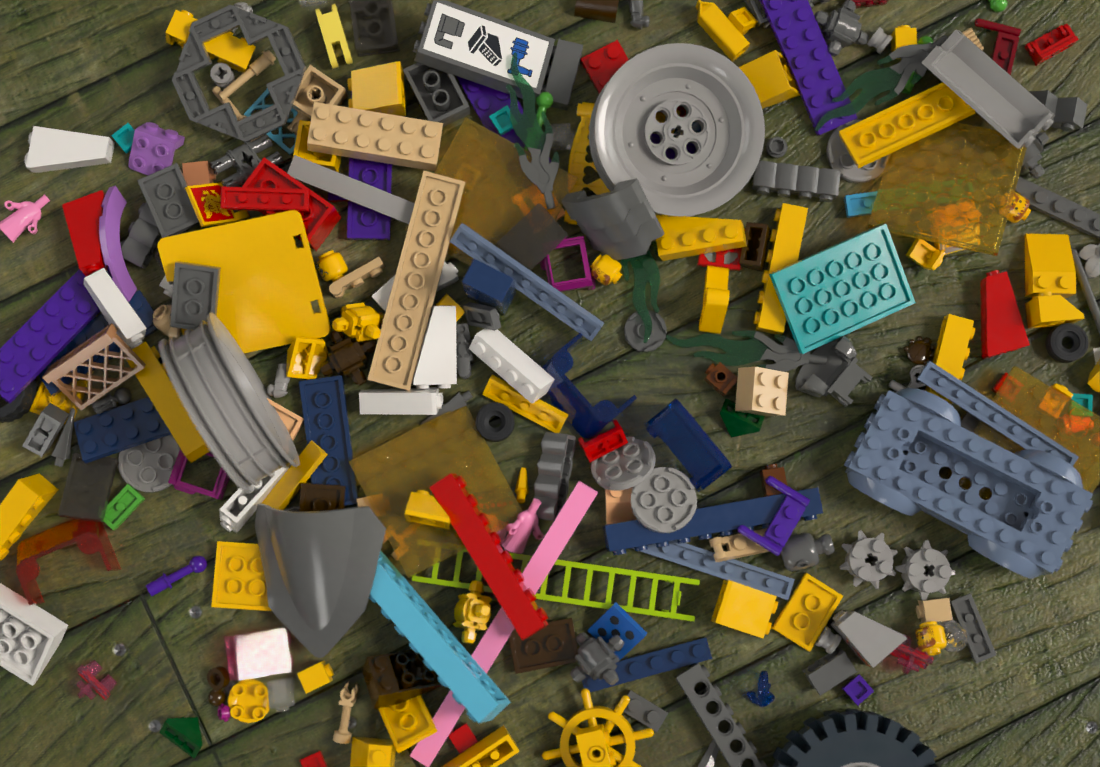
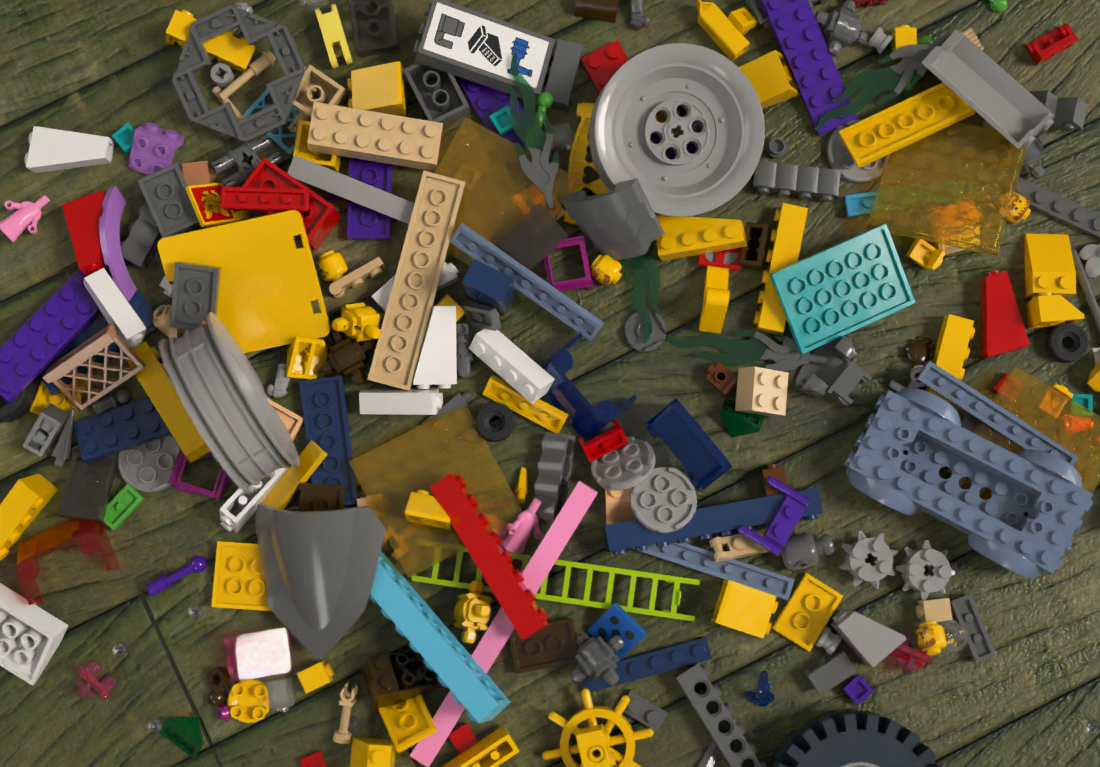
(1005, 42): dark red plate -> none

